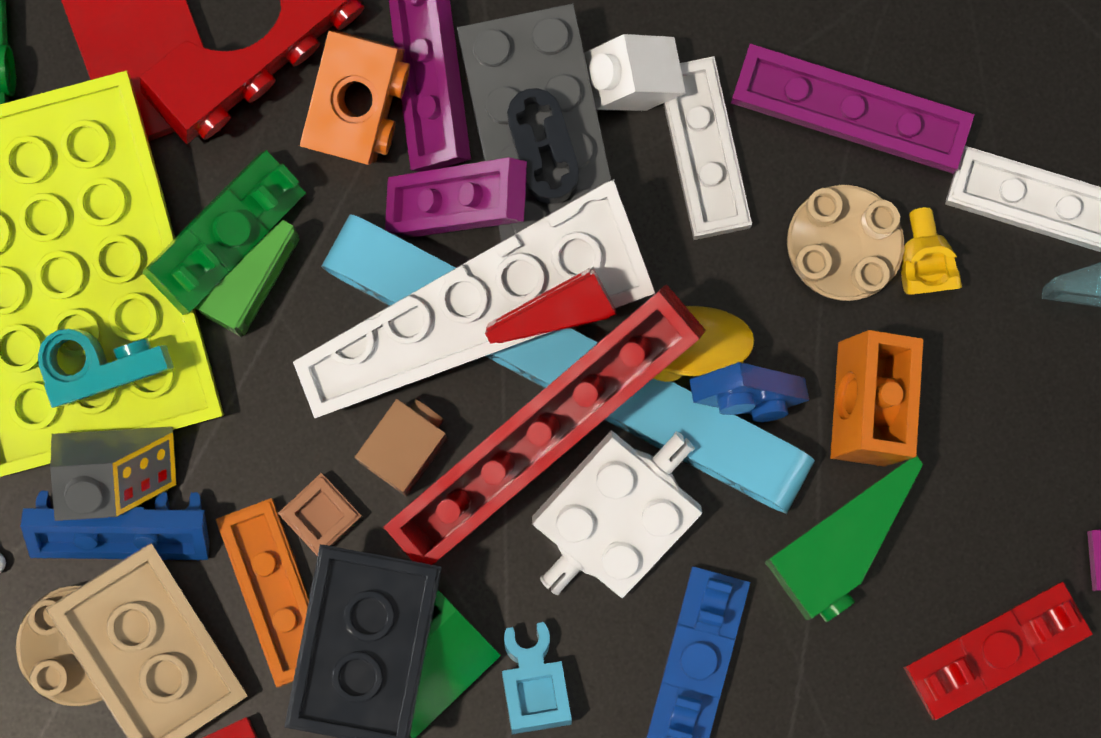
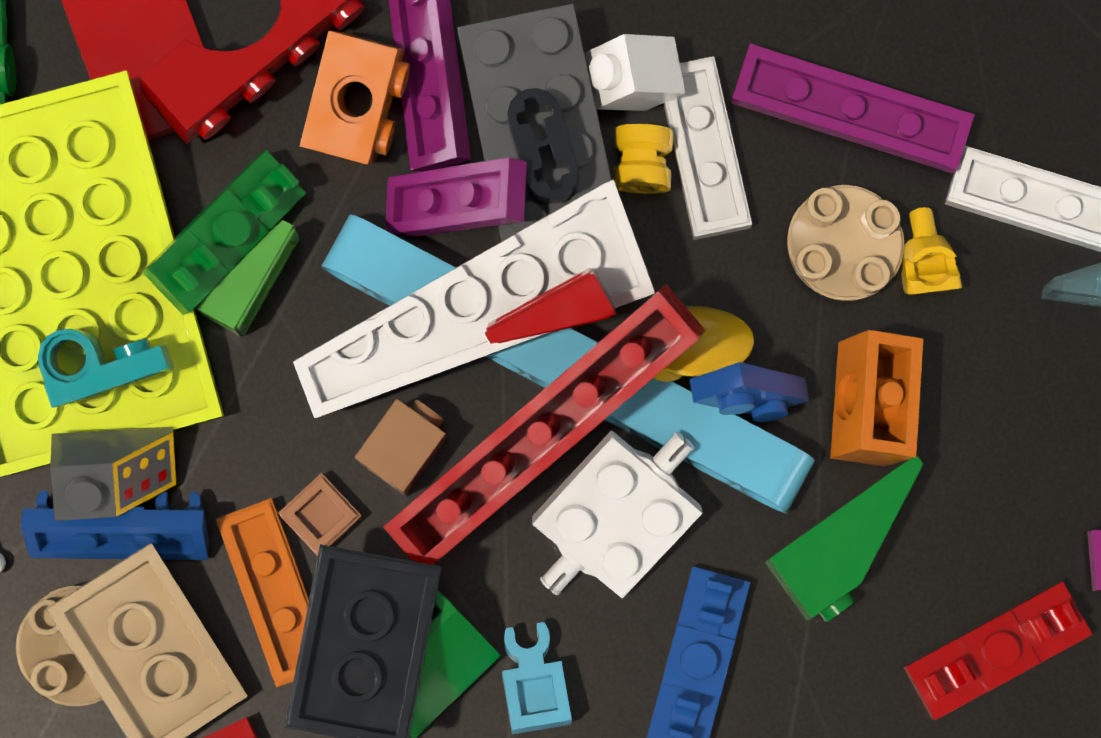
(642, 161): none -> yellow wheel

